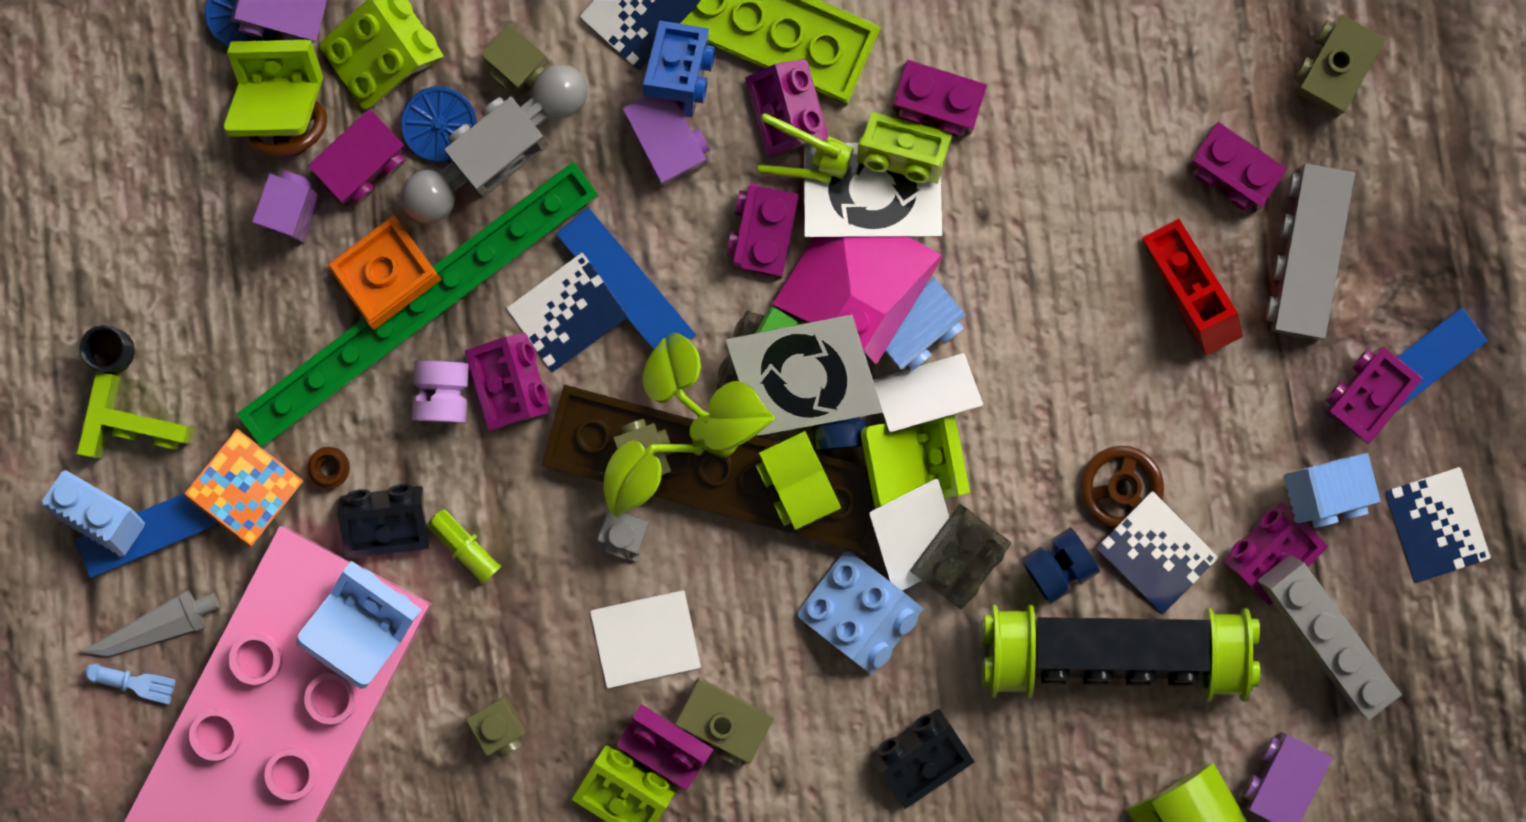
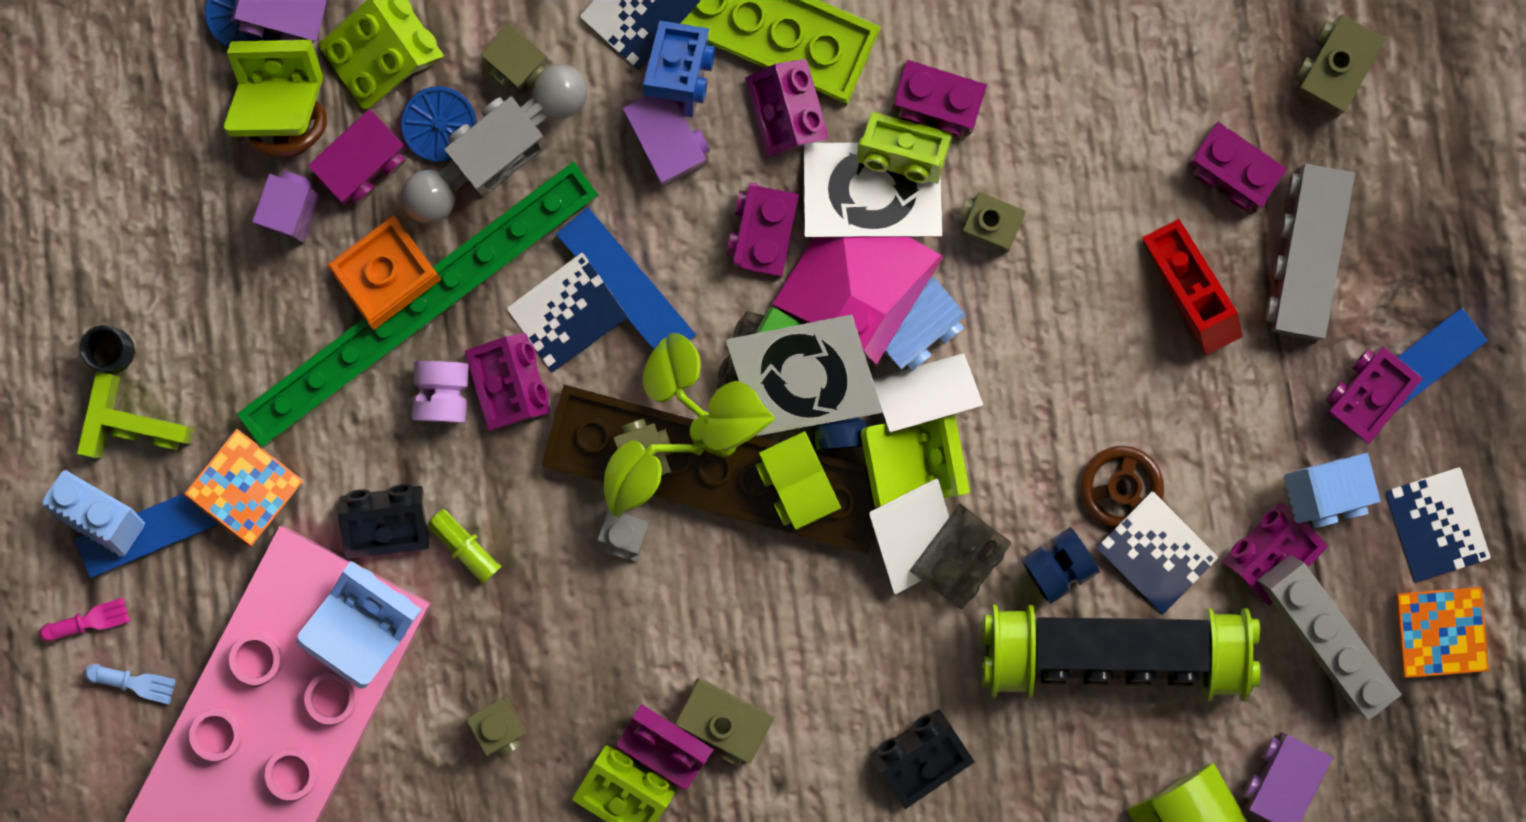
(100, 617): none -> dark pink piece
(166, 621): light grey bar -> none
(315, 467): reddish brown plate -> none
(645, 639): white sticker -> none
(830, 156): lime plant -> none
(860, 612): light blue bracket -> none
(991, 221): none -> olive brick
(1442, 632): none -> tile

